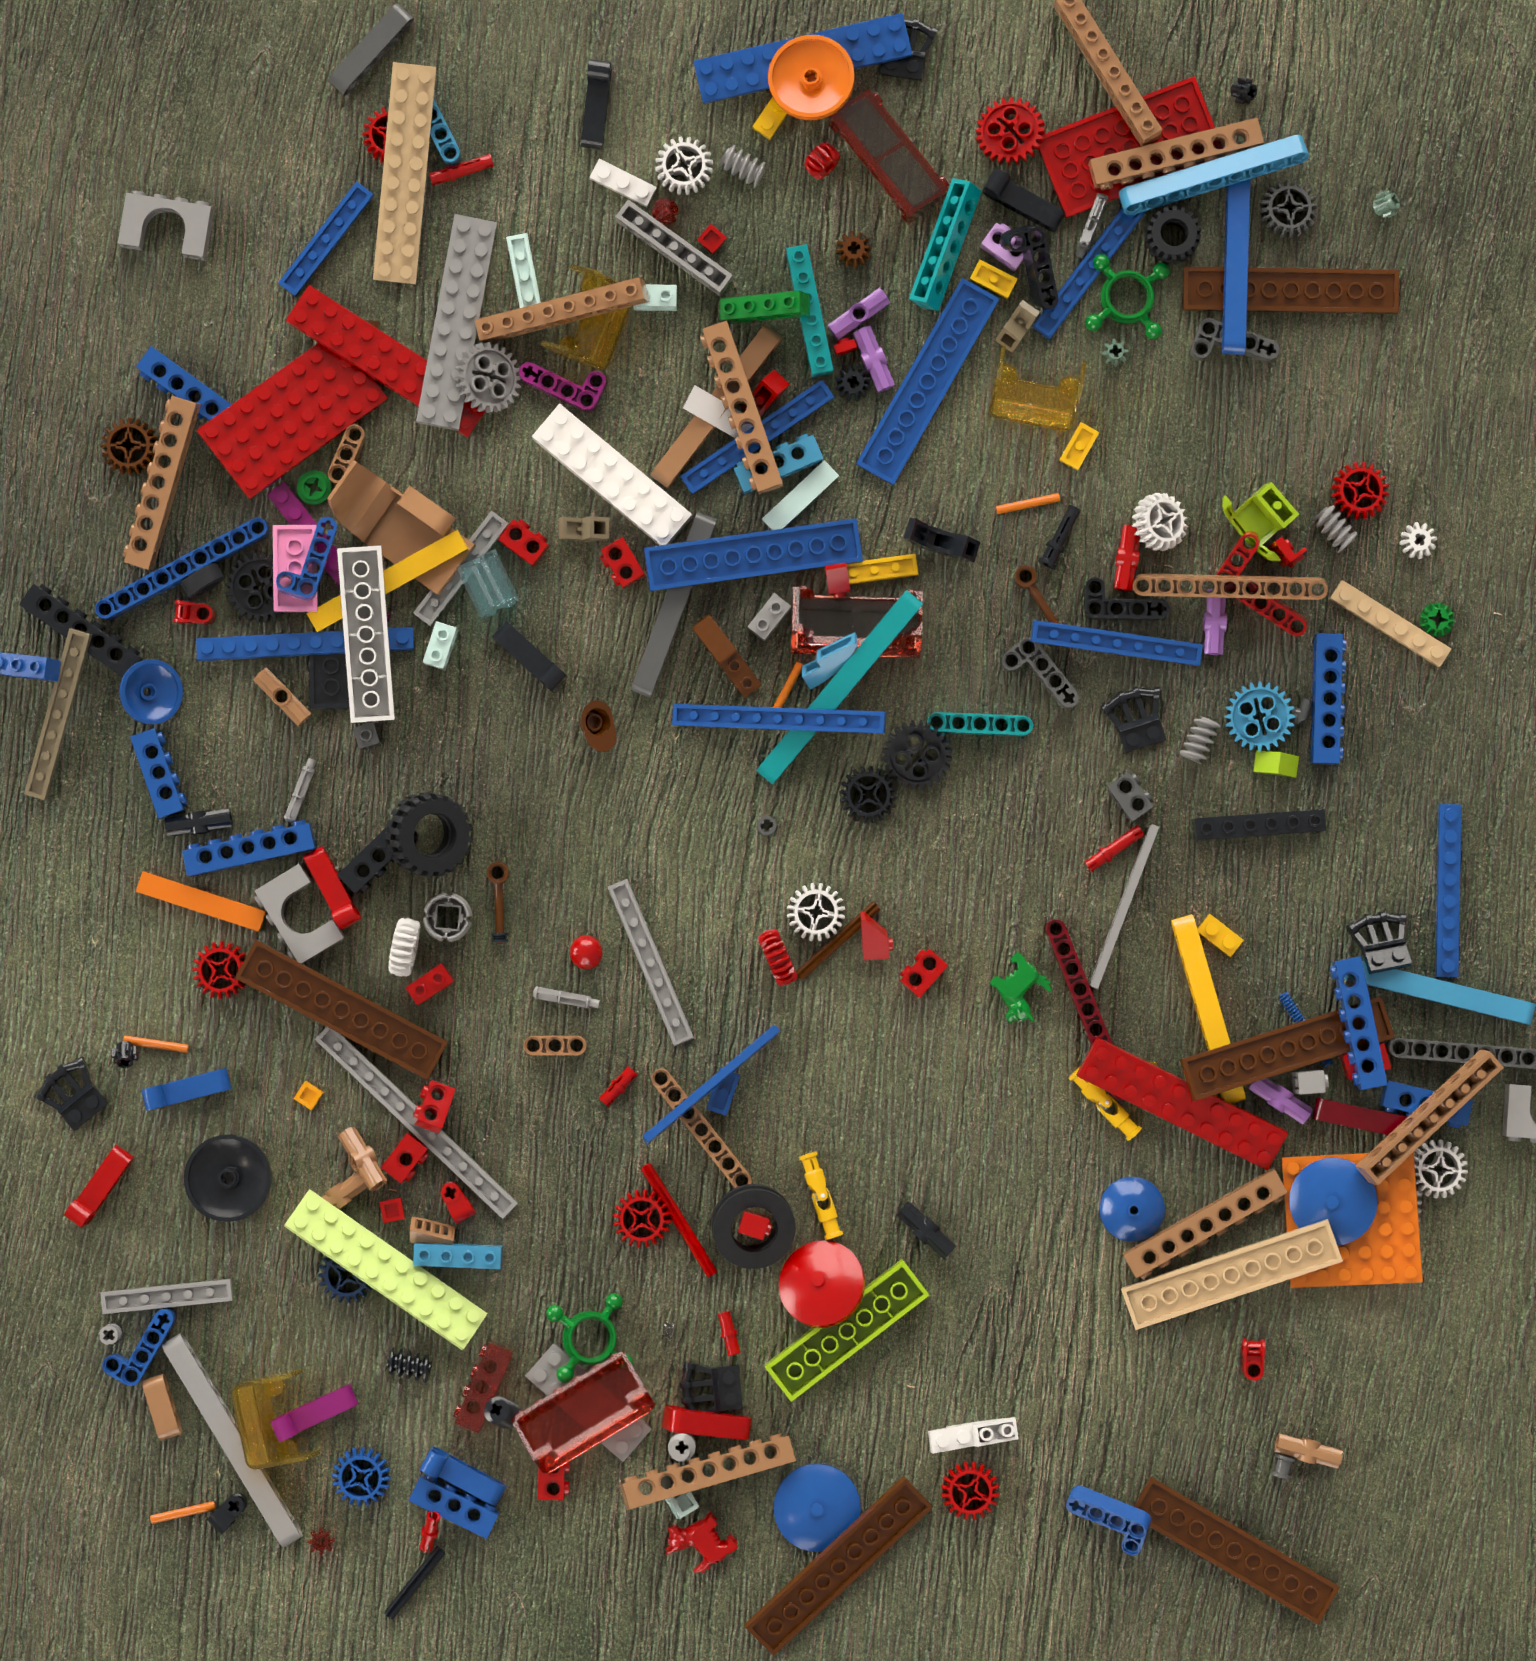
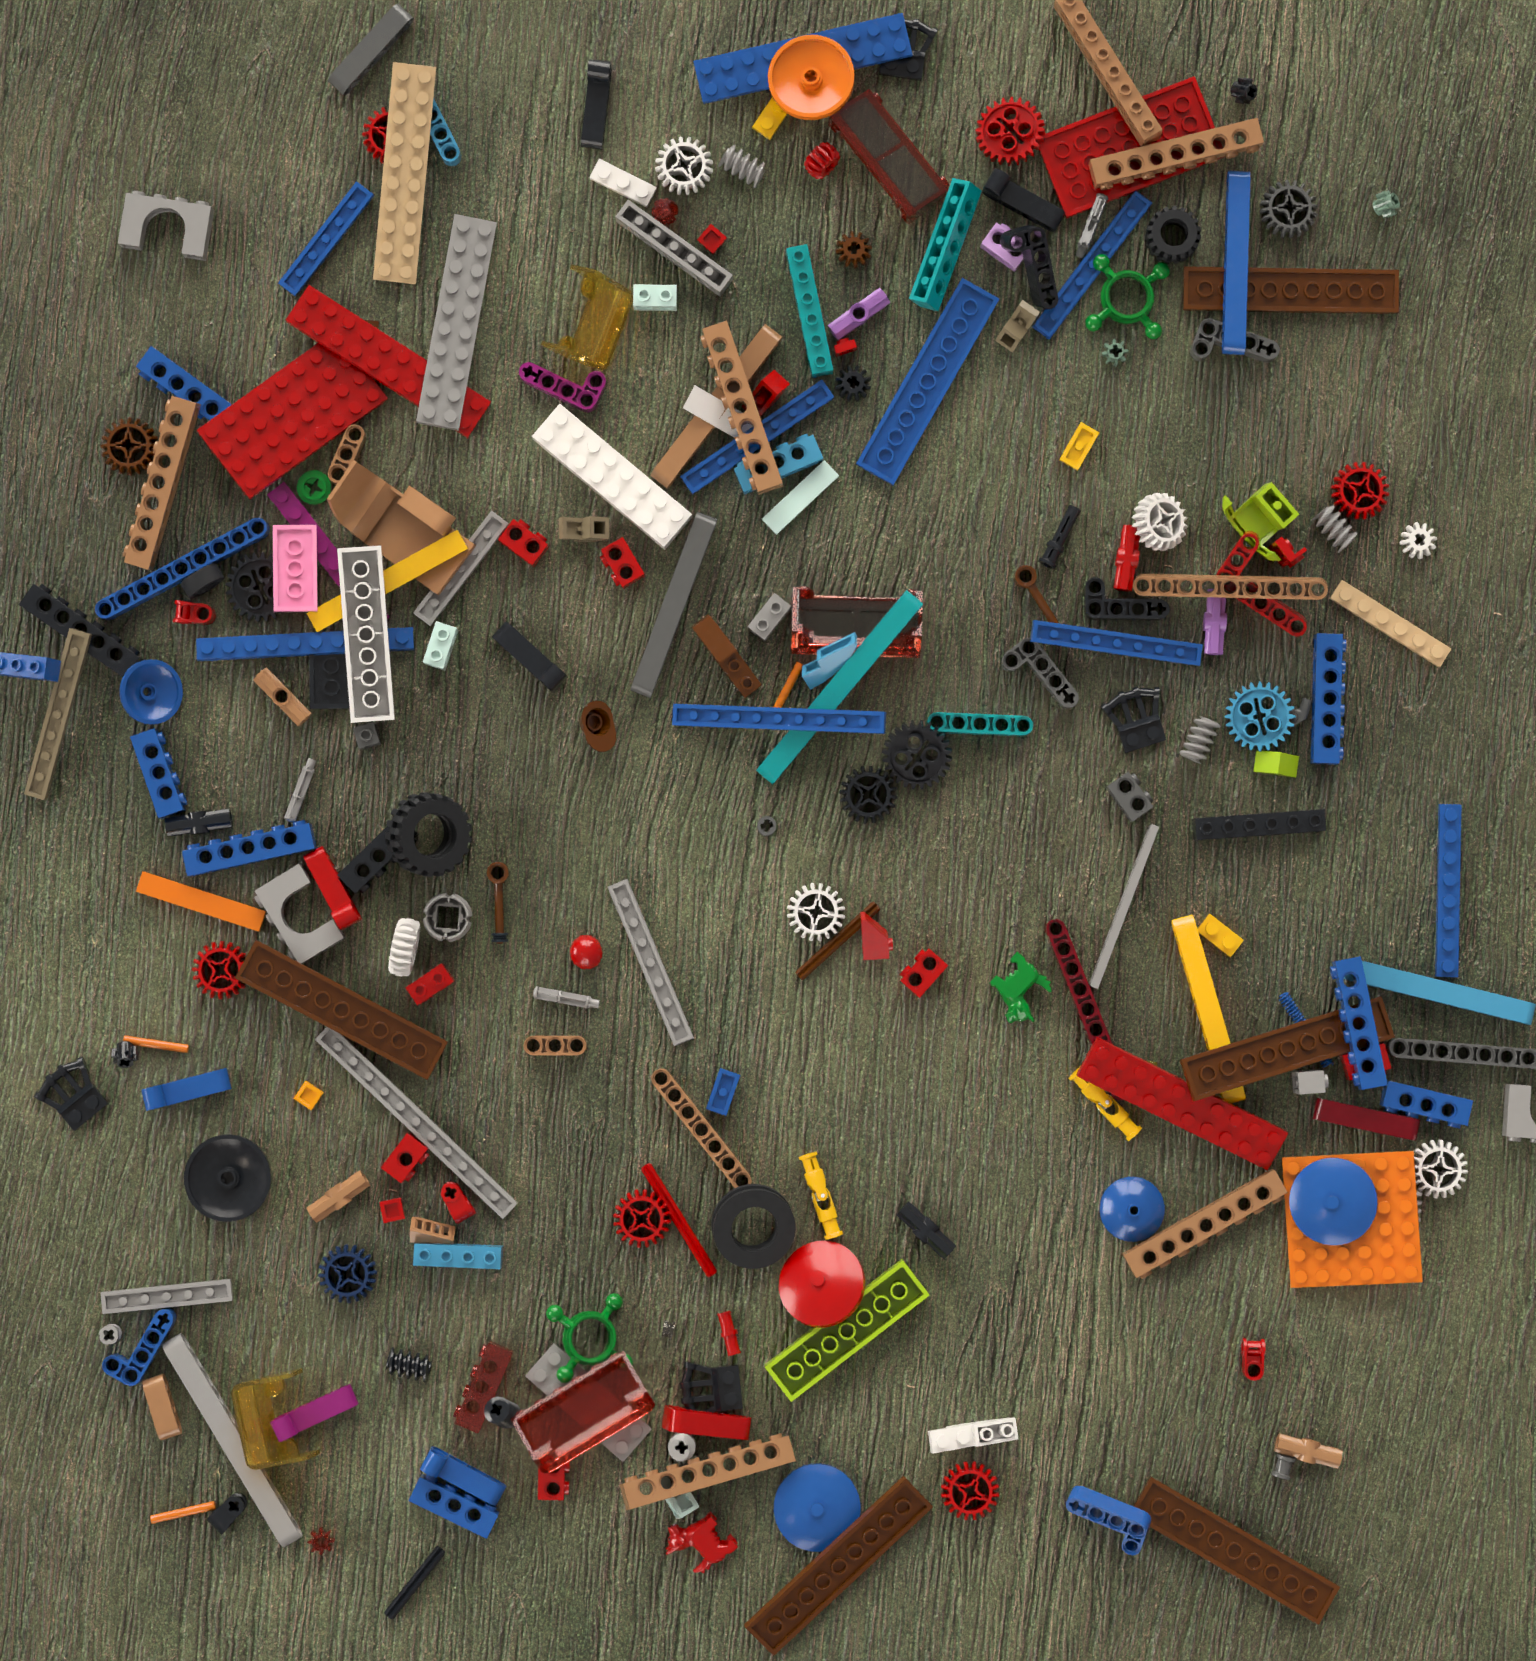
(99, 1187): red beam -> none
(312, 558): blue beam -> none
(362, 1158): medium nougat piece -> none
(366, 1484): blue gear -> none
(385, 1269): yellowish green plate -> none
(429, 1531): red pin -> none
(438, 1108): red brick -> none
(453, 172): red pin -> none
(484, 396): light grey gear -> none
(488, 584): clear light blue brick -> none
(523, 270): light aqua tile -> none
(562, 310): medium nougat brick -> none
(618, 1086): red pin -> none
(710, 1085): blue tile -> none
(752, 554): blue plate -> none
(755, 1224): red brick -> none
(765, 307): green brick -> none
(777, 957): red gear -> none
(837, 580): red slope -> none
(874, 359): medium lavender piece -> none
(882, 569): yellow tile -> none
(941, 541): black arch -> none
(993, 279): yellow plate -> none
(1028, 503): orange bar -> none
(1035, 402): clear yellow windscreen -> none
(1111, 850): red pin -> none
(1213, 175): beam -> none
(1232, 1274): tan plate -> none
(1281, 1099): medium lavender piece -> none
(1381, 955): black plate -> none
(1429, 1117): medium nougat brick -> none
(1443, 627): green gear -> none

